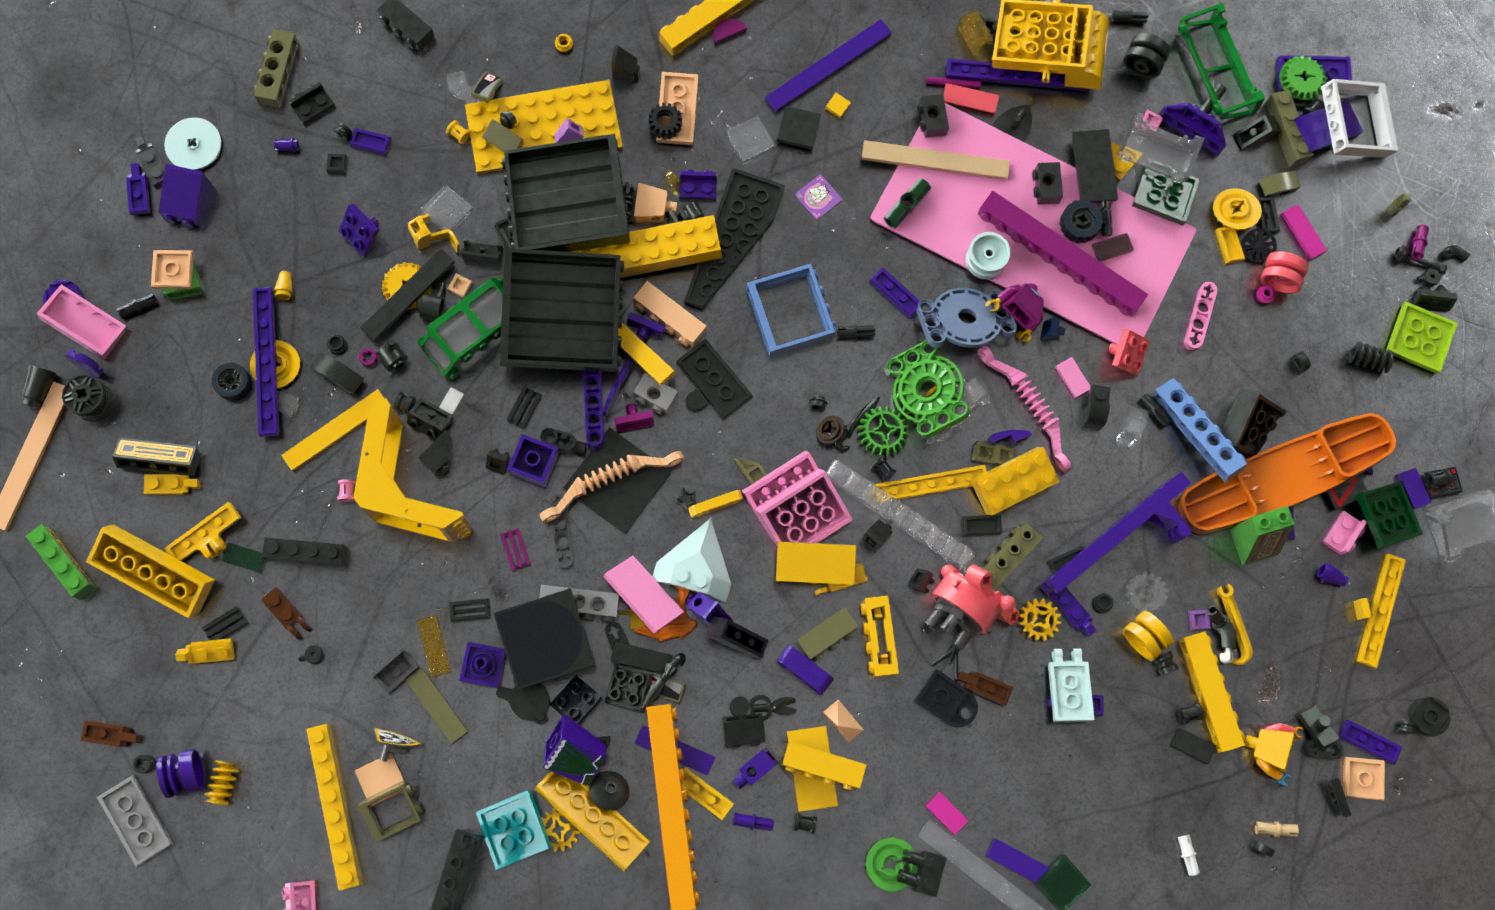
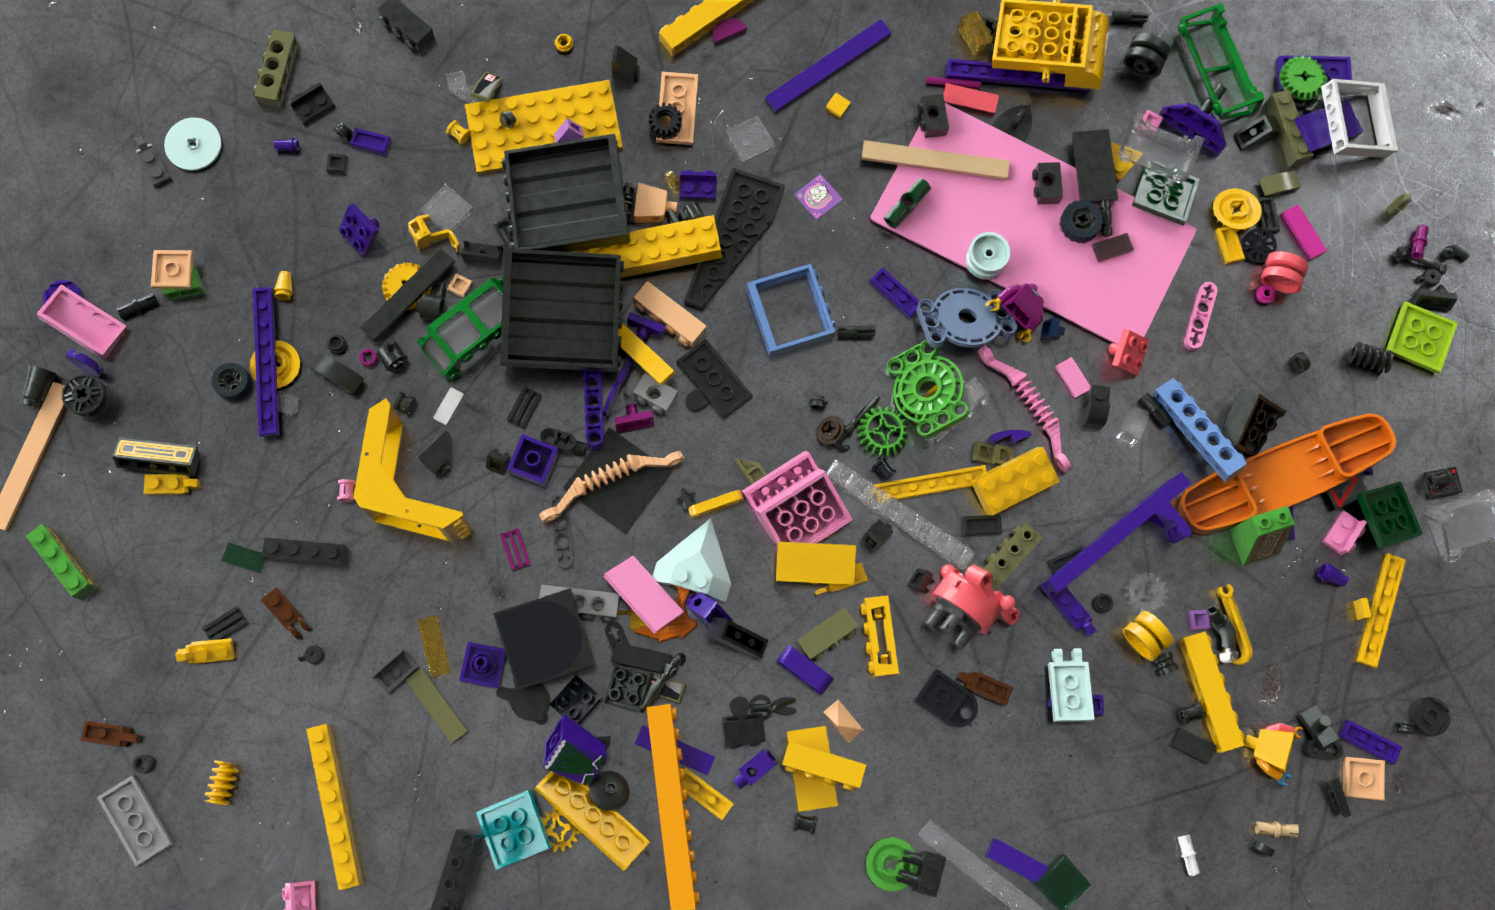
(137, 191): dark purple hinge -> none
(150, 570): yellow brick -> none
(180, 773): dark purple wheel -> none
(184, 195): dark purple slope -> none
(205, 535): yellow plate -> none
(331, 432): yellow tile -> none
(371, 820): olive window -> none
(378, 777): light nougat tile -> none
(393, 742): shield -> none
(429, 418): pearl dark grey bracket -> none
(469, 610): pearl dark grey tile -> none
(502, 137): olive slope -> none
(753, 822): dark purple axle -> none
(798, 127): pearl dark grey tile -> none
(947, 813): dark pink tile -> none
(954, 656): pearl dark grey plant -> none
(1044, 625): yellow gear -> none
(1062, 254): magenta brick -> none
(1414, 488): dark purple tile -> none

